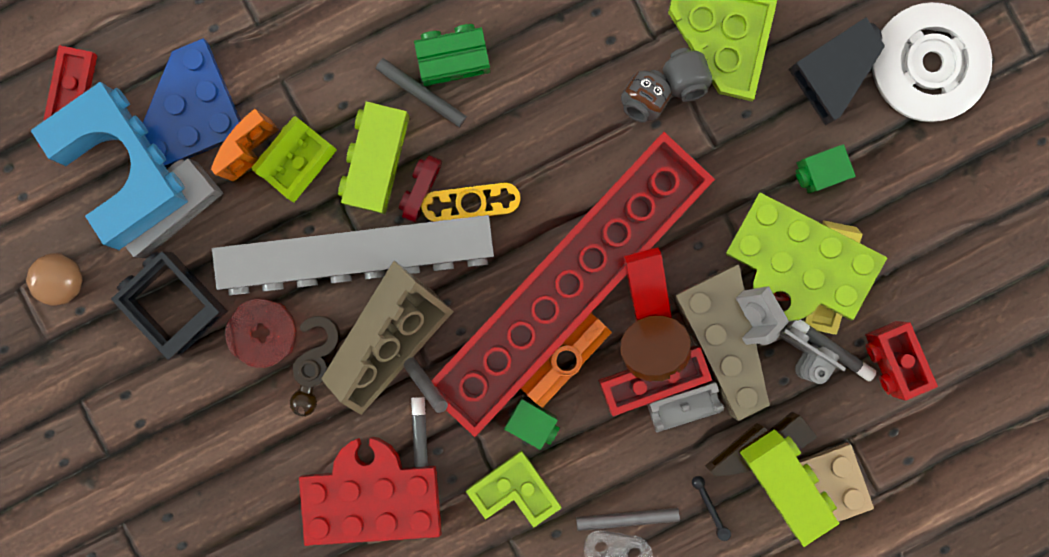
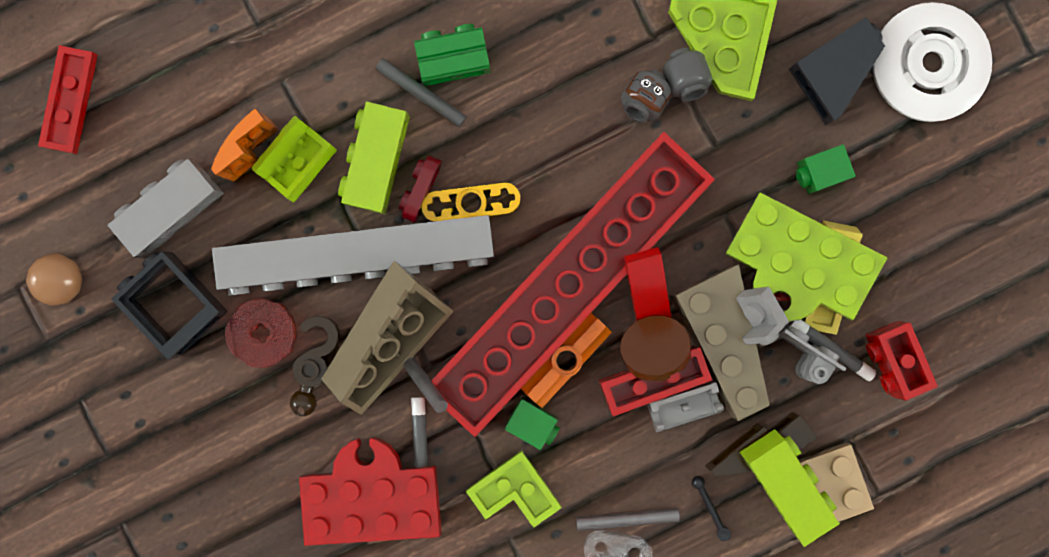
(150, 189): dark azure arch -> none
(190, 105): blue plate -> none

